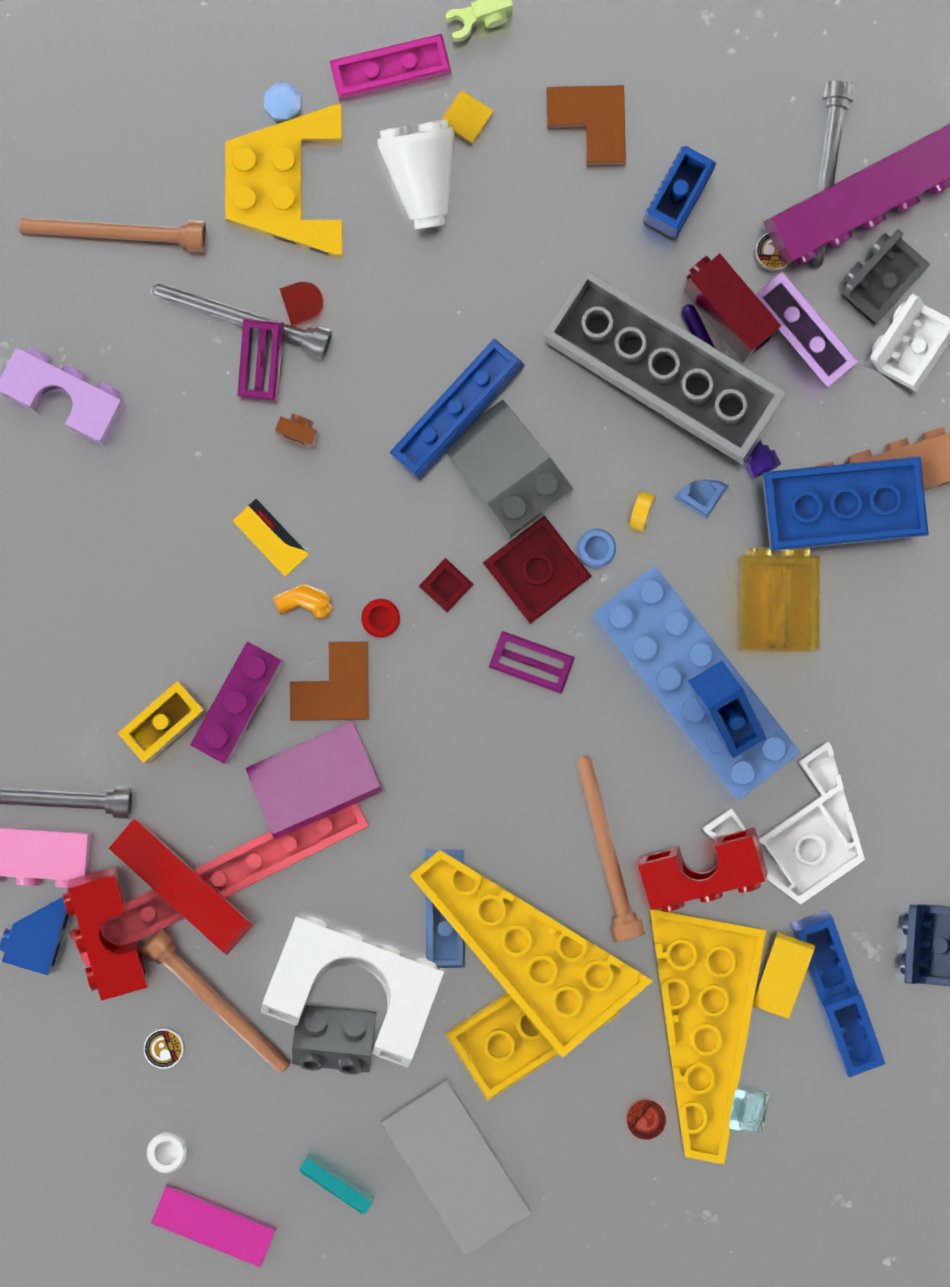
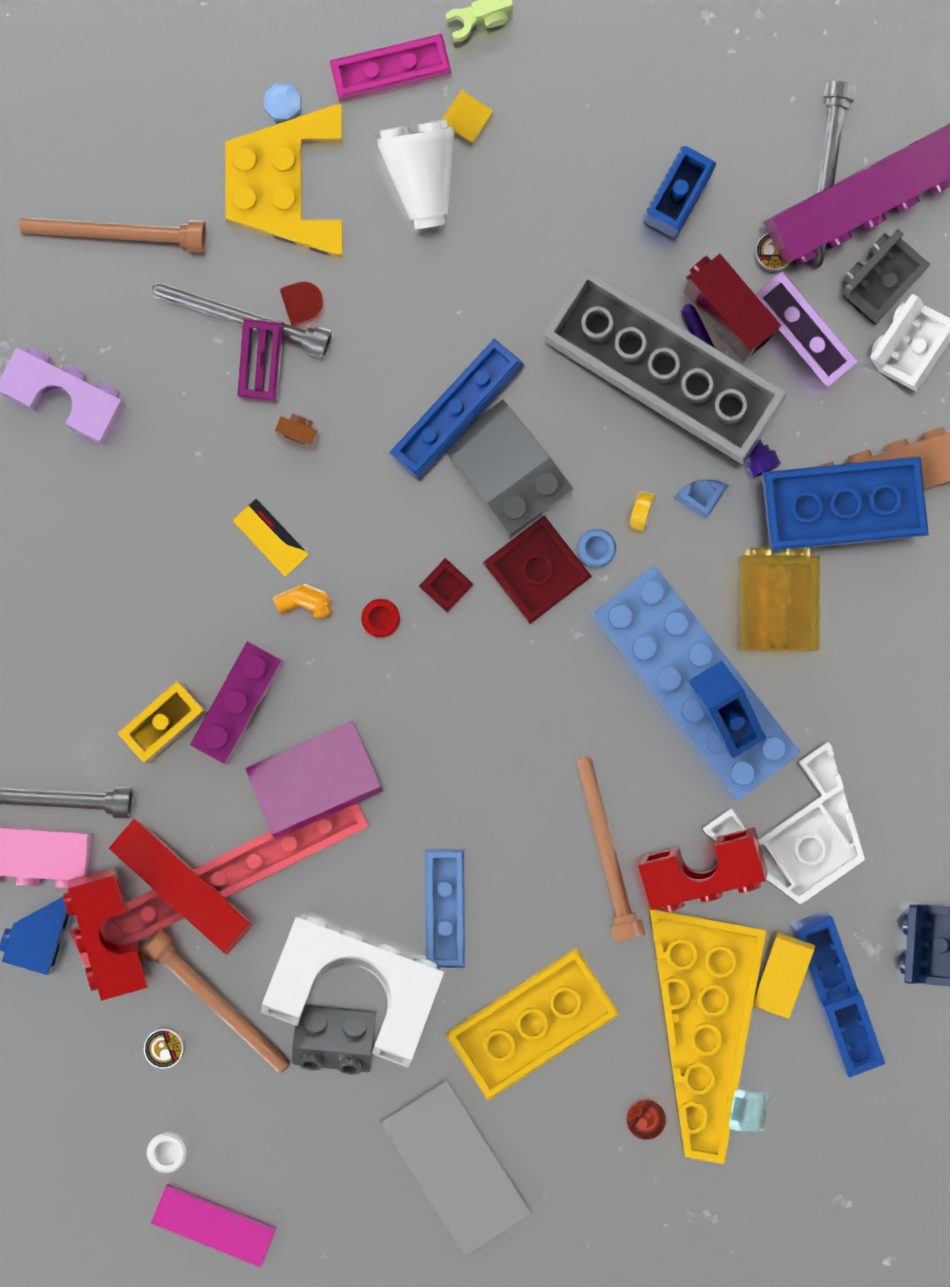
(336, 1184): teal tile -> none
(343, 695): dark orange tile -> none
(546, 968): yellow wing -> none
(561, 673): magenta tile -> none
(600, 111): dark orange tile -> none

